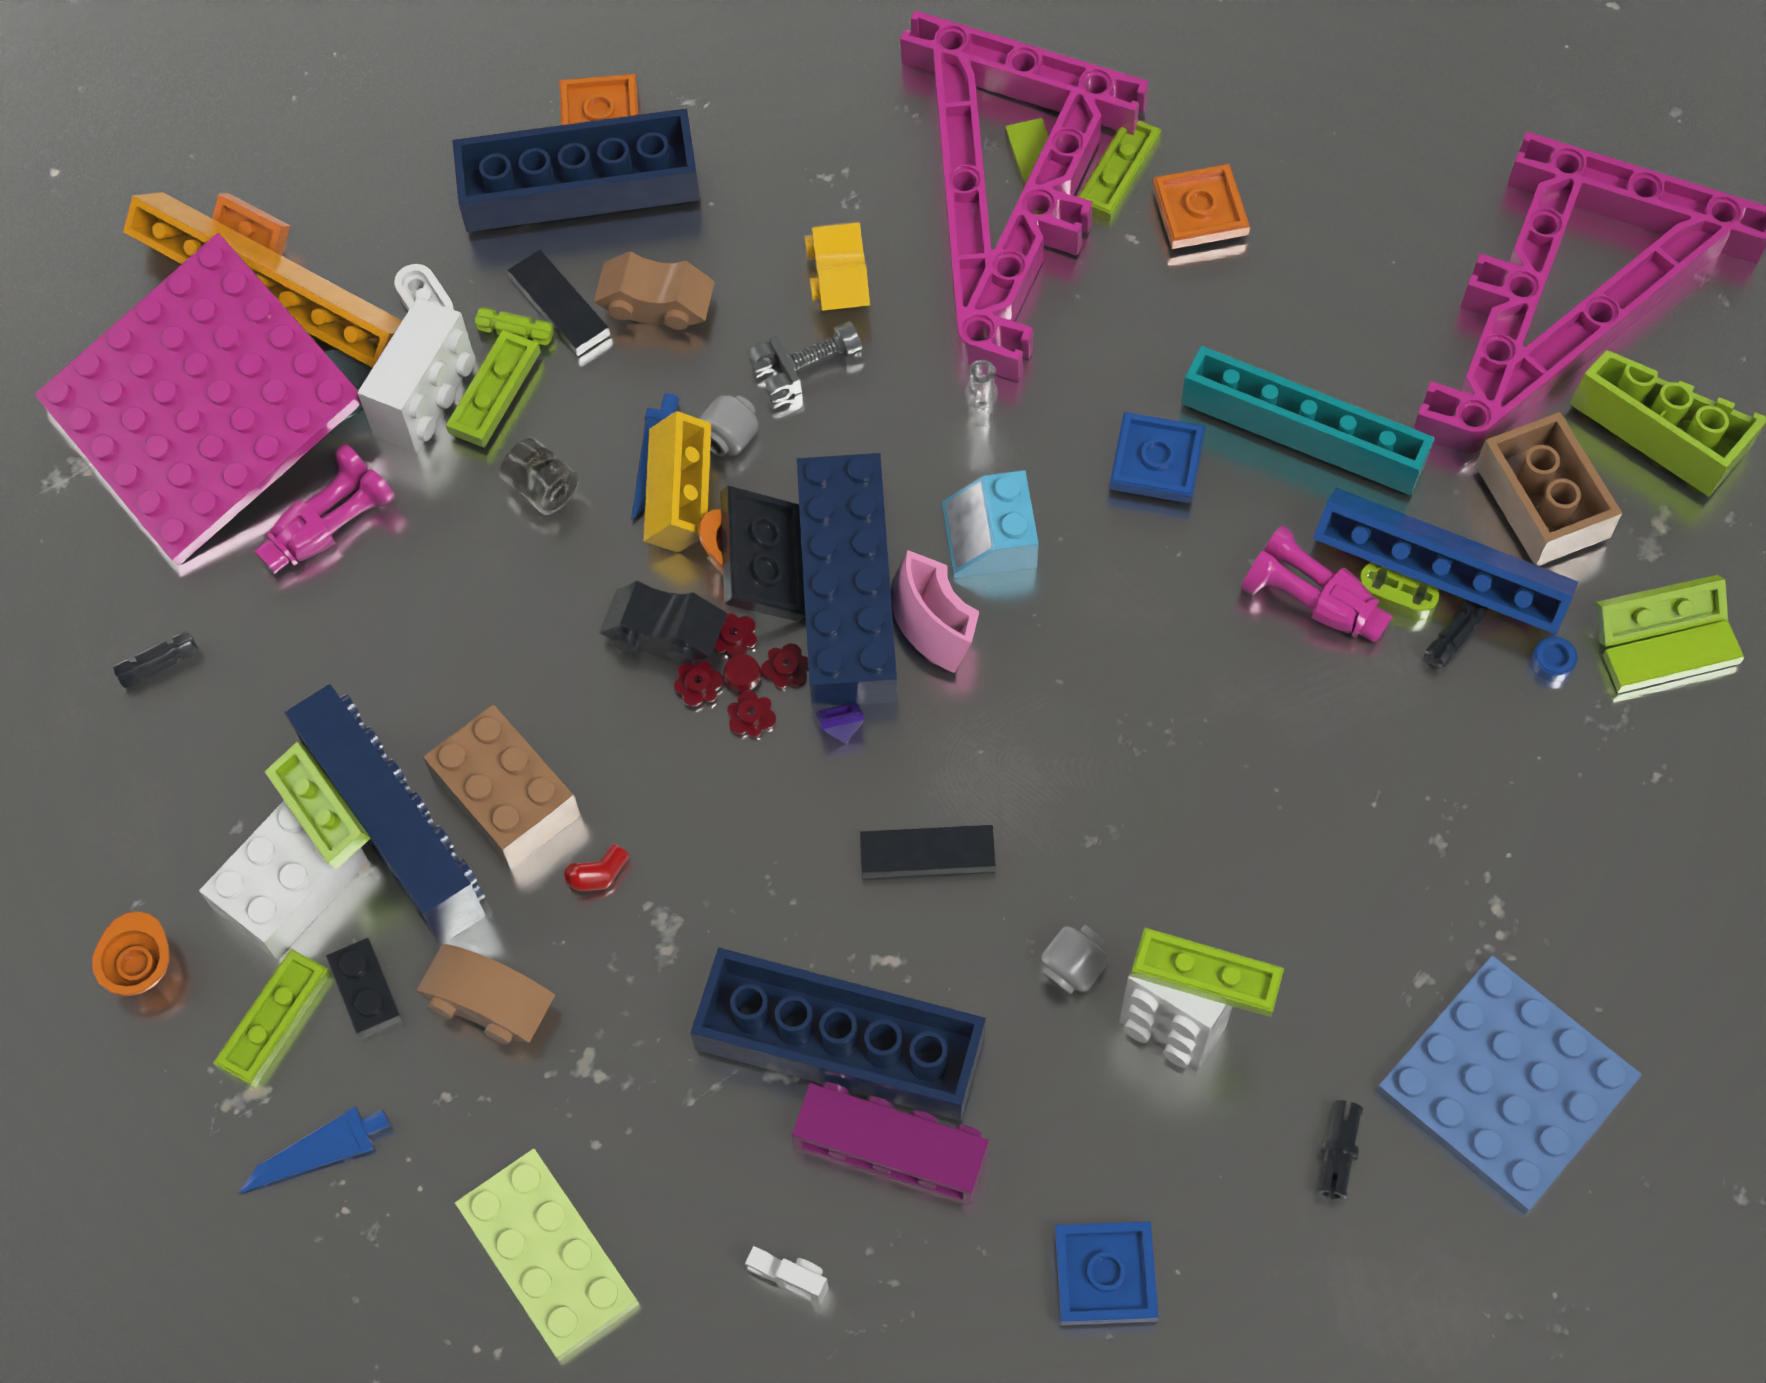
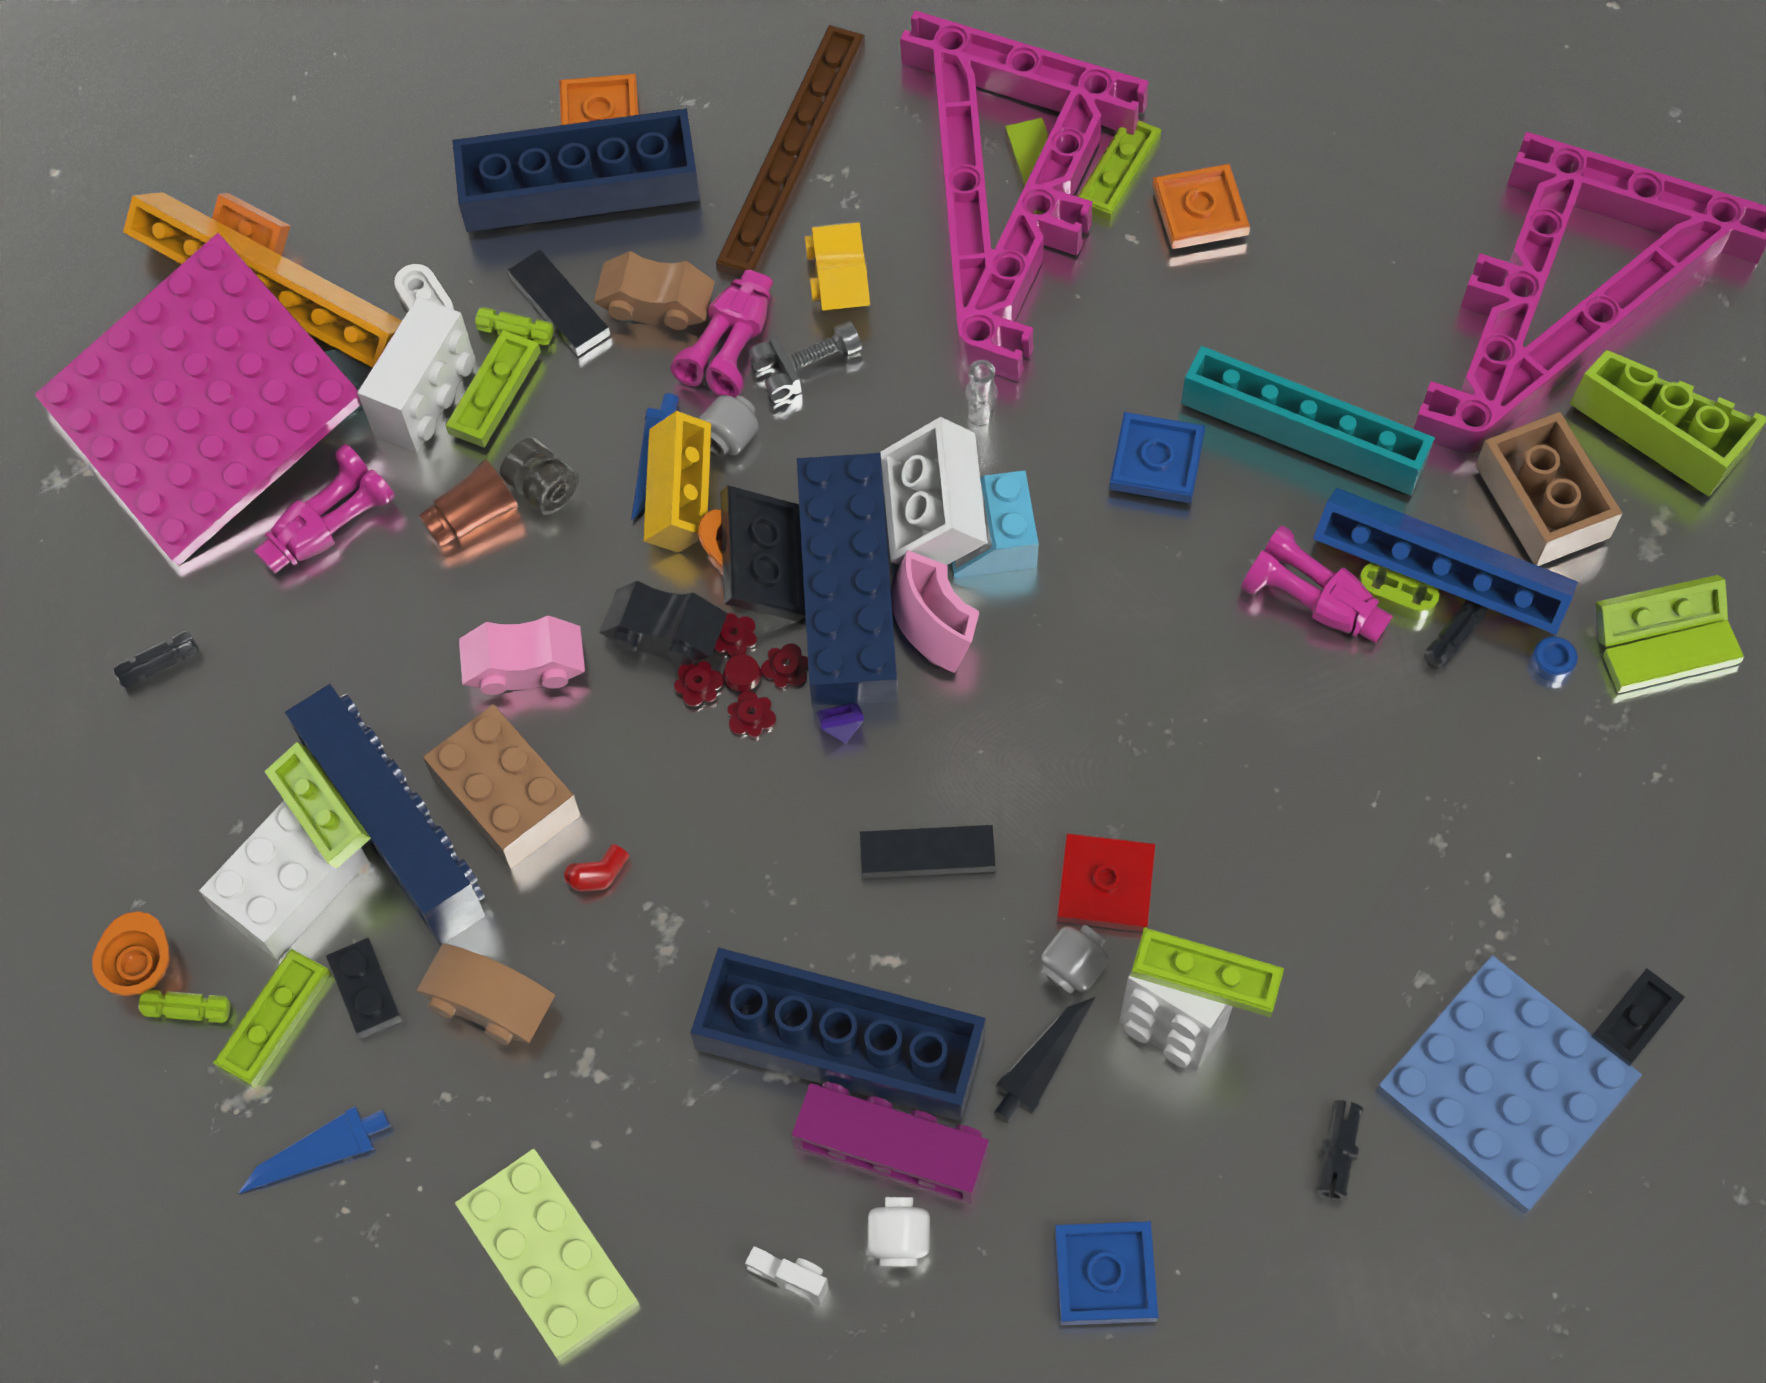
(185, 1006): none -> lime axle
(468, 505): none -> copper plant
(521, 655): none -> bright pink brick
(741, 315): none -> dark pink piece
(790, 152): none -> reddish brown tile
(898, 1232): none -> white head
(934, 493): none -> white brick
(1034, 1070): none -> black bar
(1106, 882): none -> red plate
(1638, 1016): none -> black plate

